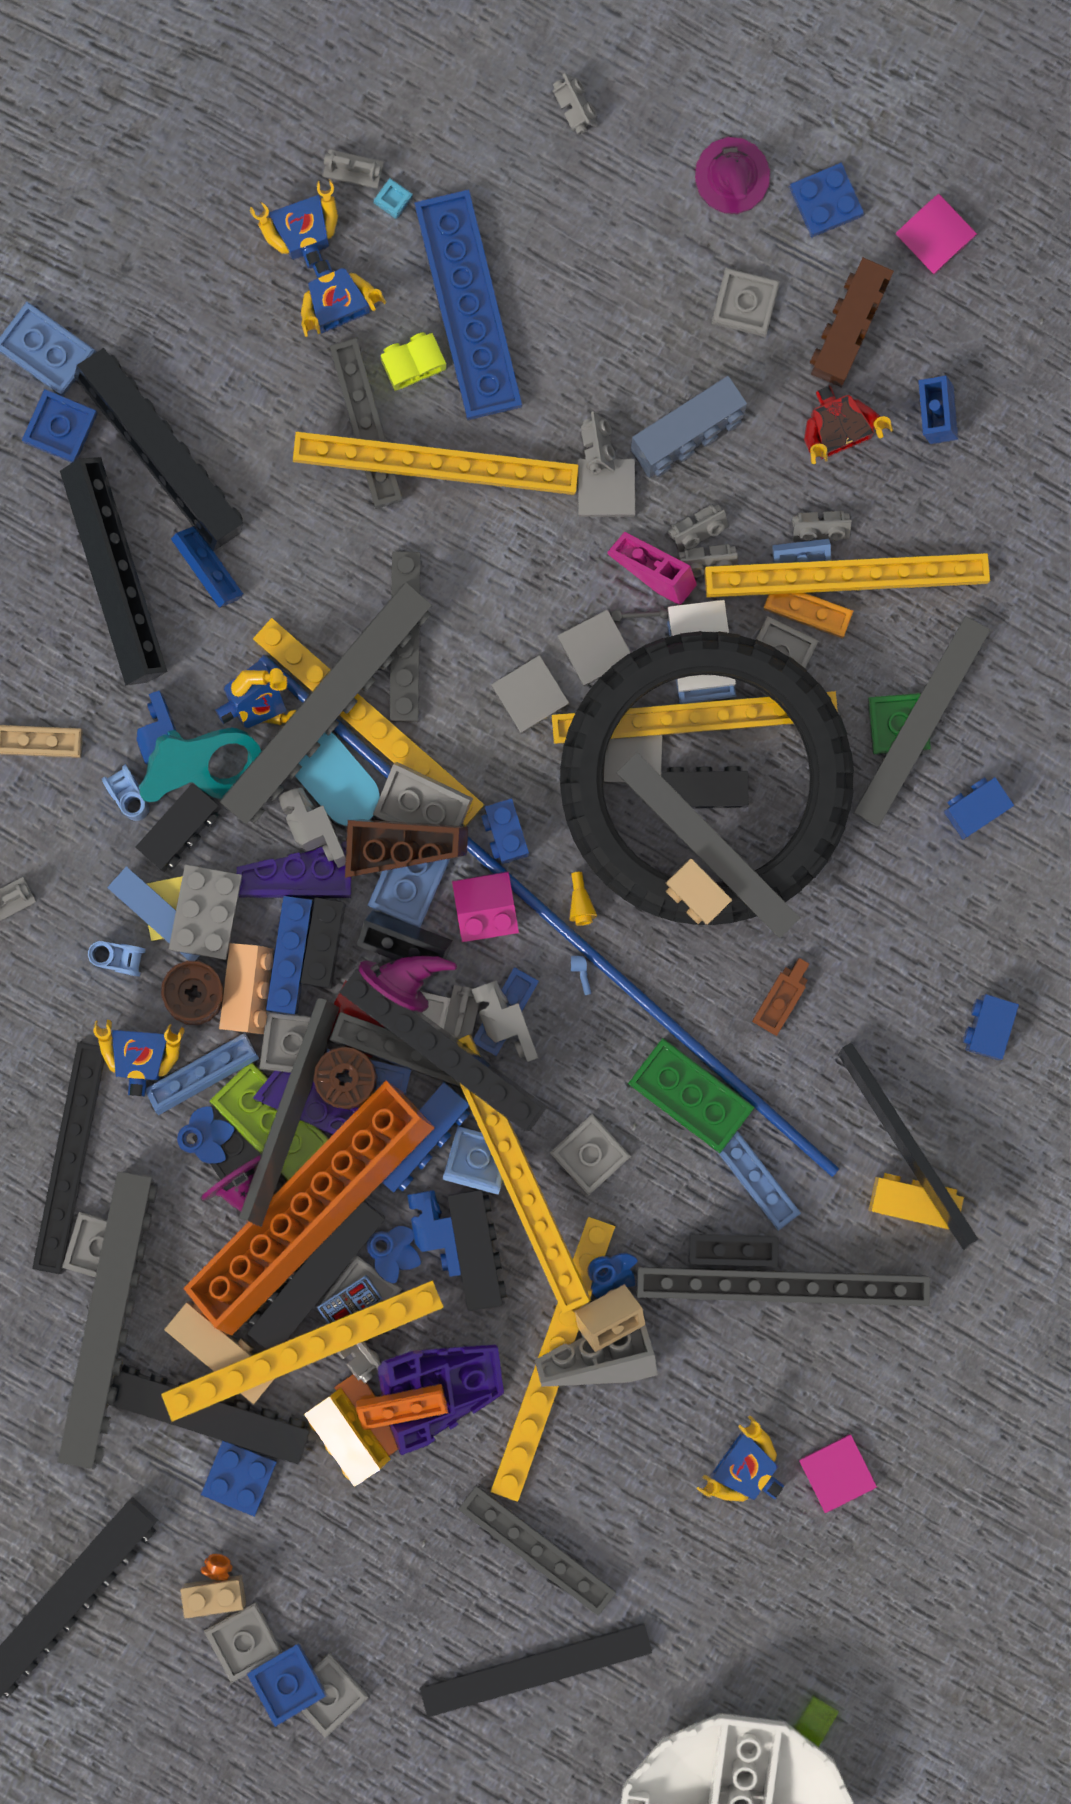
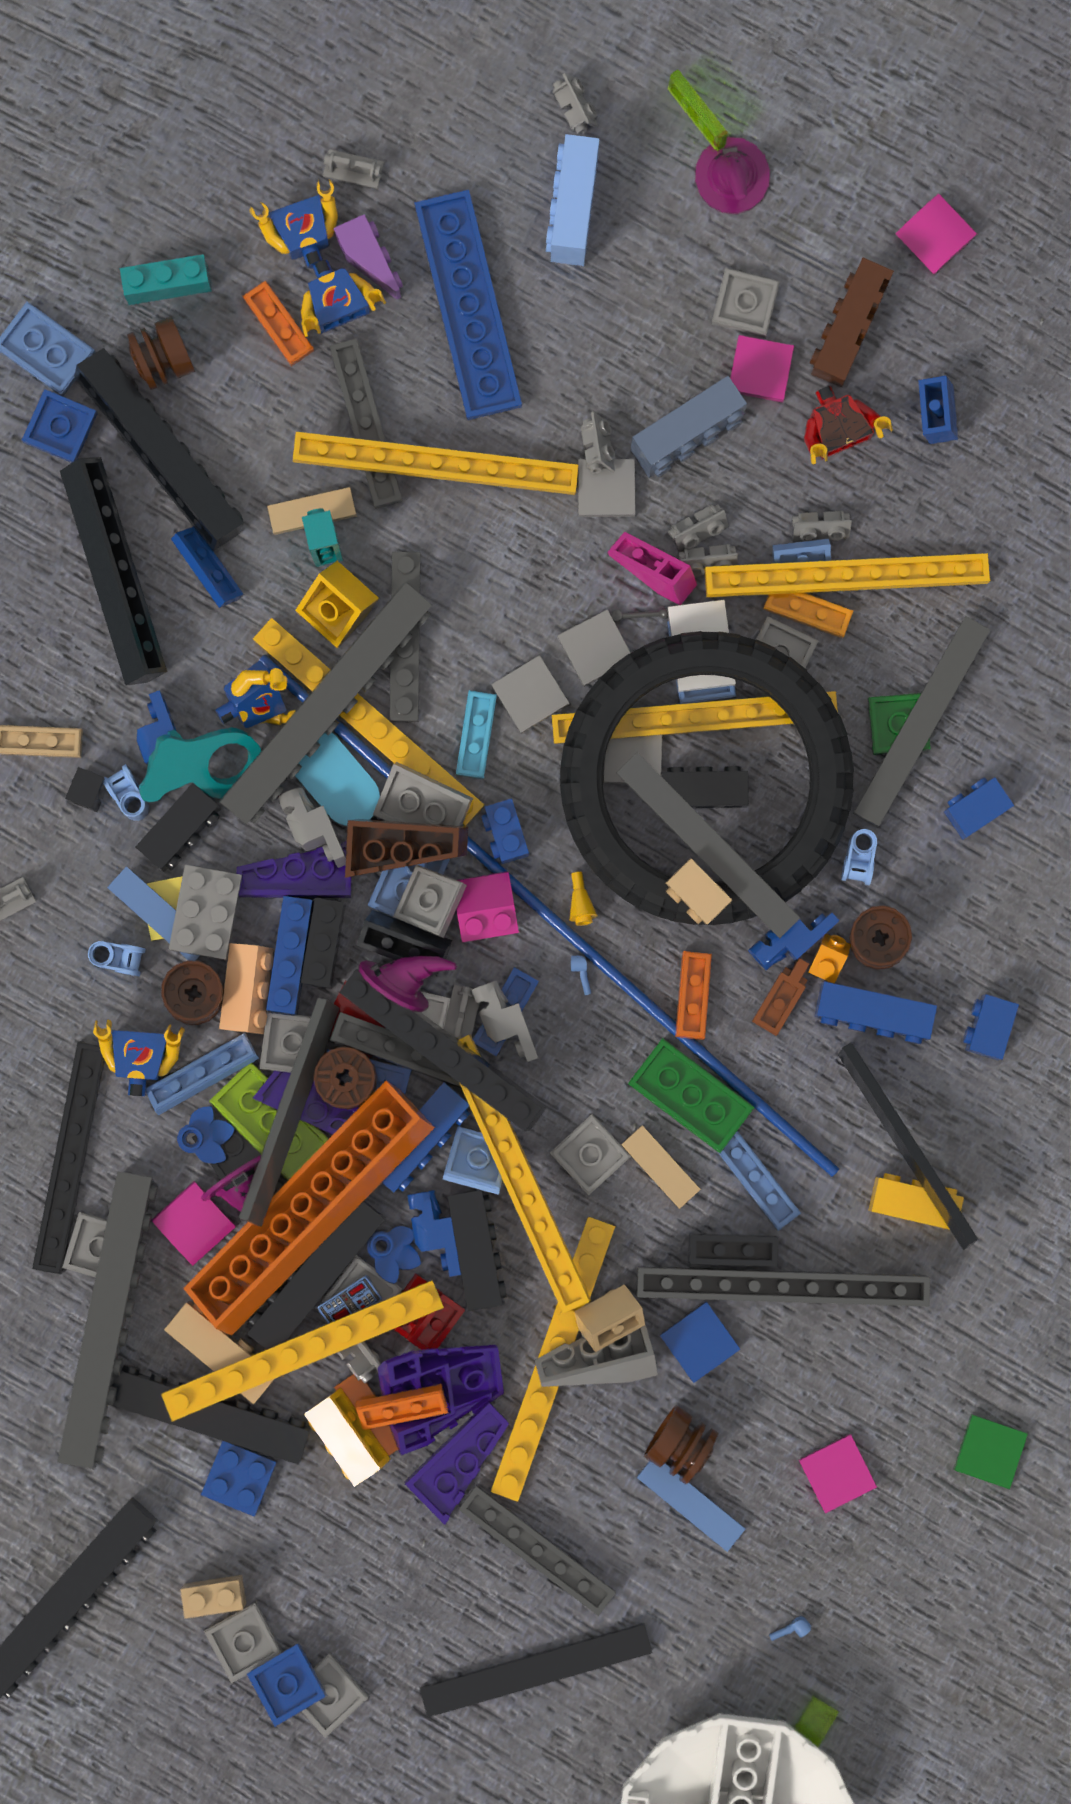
(85, 789): none -> black panel
(160, 353): none -> reddish brown wheel
(165, 279): none -> teal brick
(193, 1224): none -> dark pink slope
(217, 1567): orange plate -> none
(278, 323): none -> orange tile
(288, 515): none -> tan tile
(322, 537): none -> teal brick
(336, 603): none -> yellow slope
(363, 252): none -> medium lavender slope
(393, 198): medium azure tile -> none
(413, 360): neon yellow brick -> none
(430, 901): none -> light grey tile
(433, 1328): none -> red slope
(451, 1468): none -> dark purple wing
(476, 734): none -> medium azure tile
(574, 195): none -> light blue brick
(614, 1274): blue plate -> none
(660, 1167): none -> tan tile
(681, 1444): none -> reddish brown wheel
(692, 1504): none -> medium blue tile
(693, 995): none -> orange tile
(697, 110): none -> clear neon green tile
(699, 1342): none -> blue tile
(745, 1468): torso -> none
(761, 368): none -> dark pink tile
(794, 941): none -> blue plate
(799, 1625): none -> medium blue hand
(826, 200): blue plate -> none
(830, 958): none -> light orange bracket
(859, 859): none -> light blue piece
(875, 1011): none -> blue brick
(887, 922): none -> reddish brown wheel
(990, 1451): none -> green tile

